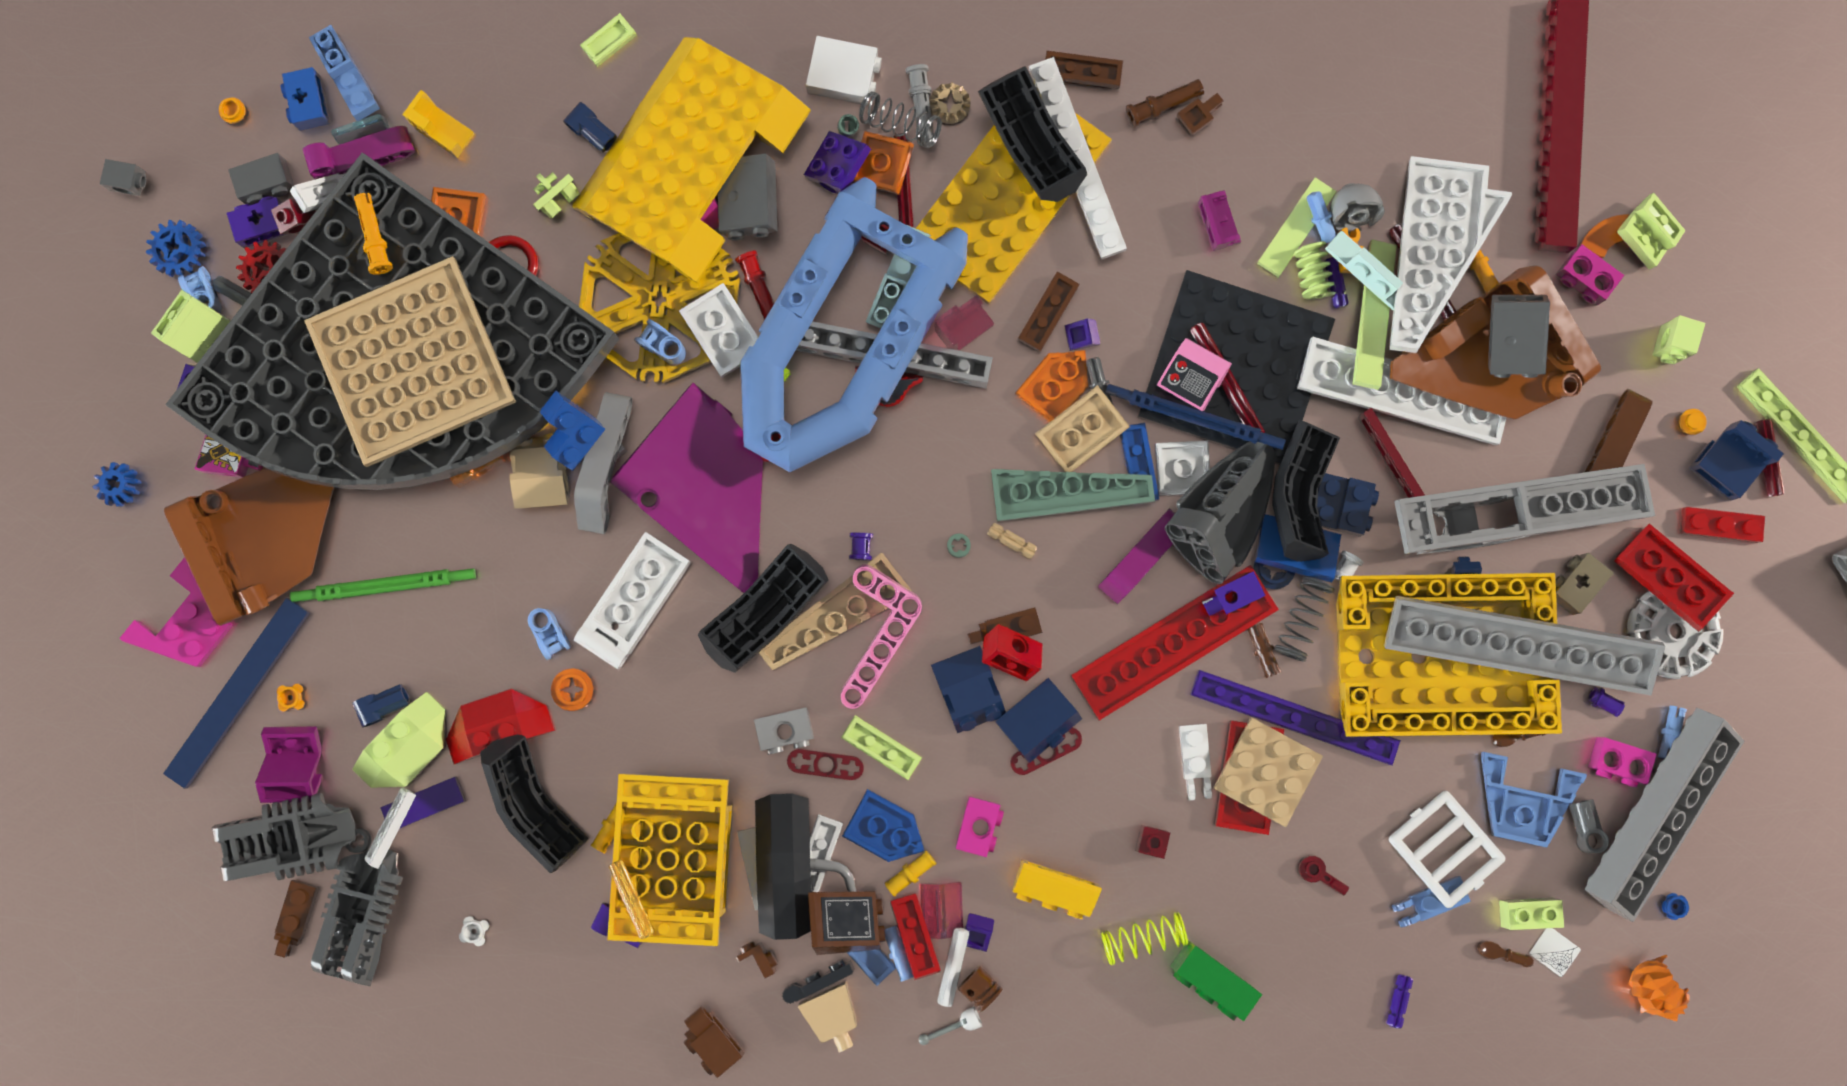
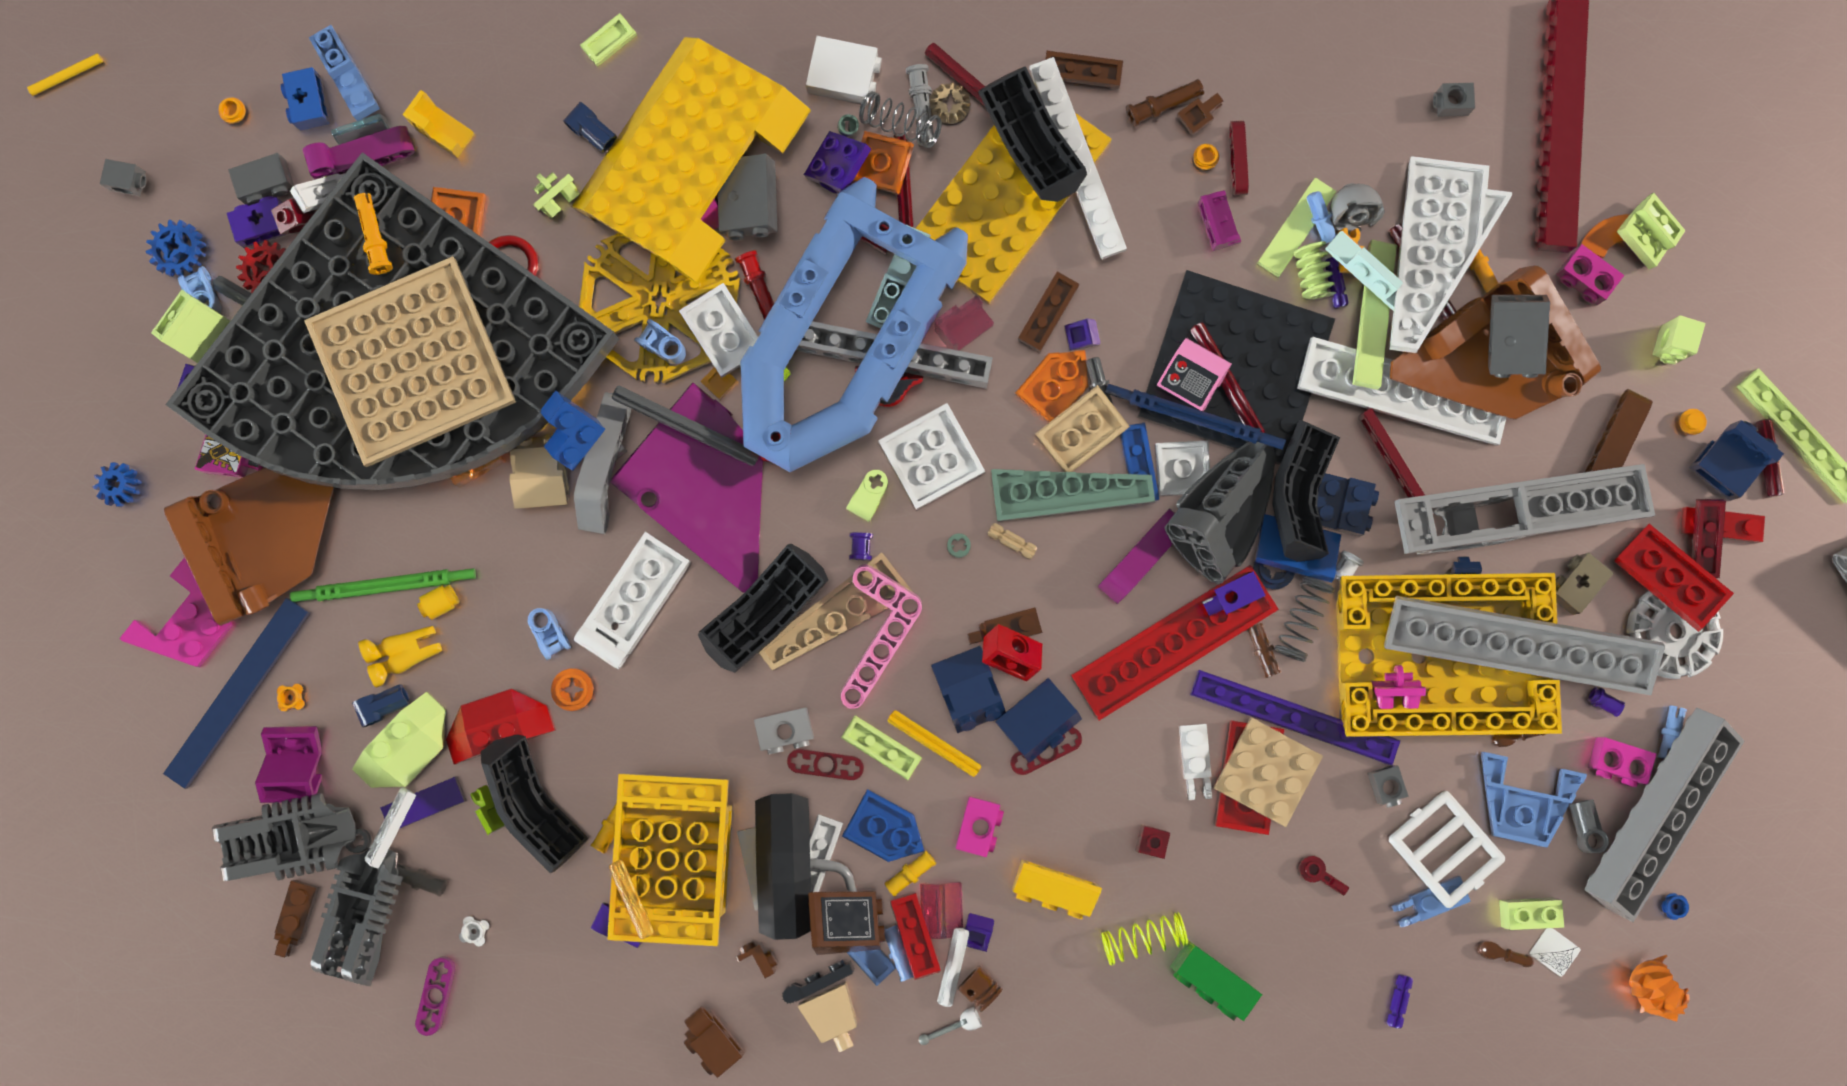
(65, 74): none -> yellow bar
(402, 653): none -> yellow piece
(420, 880): none -> clear smoke pin
(437, 1017): none -> magenta beam
(438, 602): none -> yellow brick
(487, 813): none -> lime plate
(684, 425): none -> dark grey axle
(718, 385): none -> light orange tile
(866, 499): none -> yellowish green piece
(931, 456): none -> white plate
(934, 743): none -> yellow axle
(954, 70): none -> dark red axle
(1206, 156): none -> light orange plate
(1238, 158): none -> dark red beam
(1377, 780): none -> dark grey brick
(1398, 684): none -> dark pink hips
(1464, 94): none -> dark grey brick
(1709, 534): none -> dark red tile

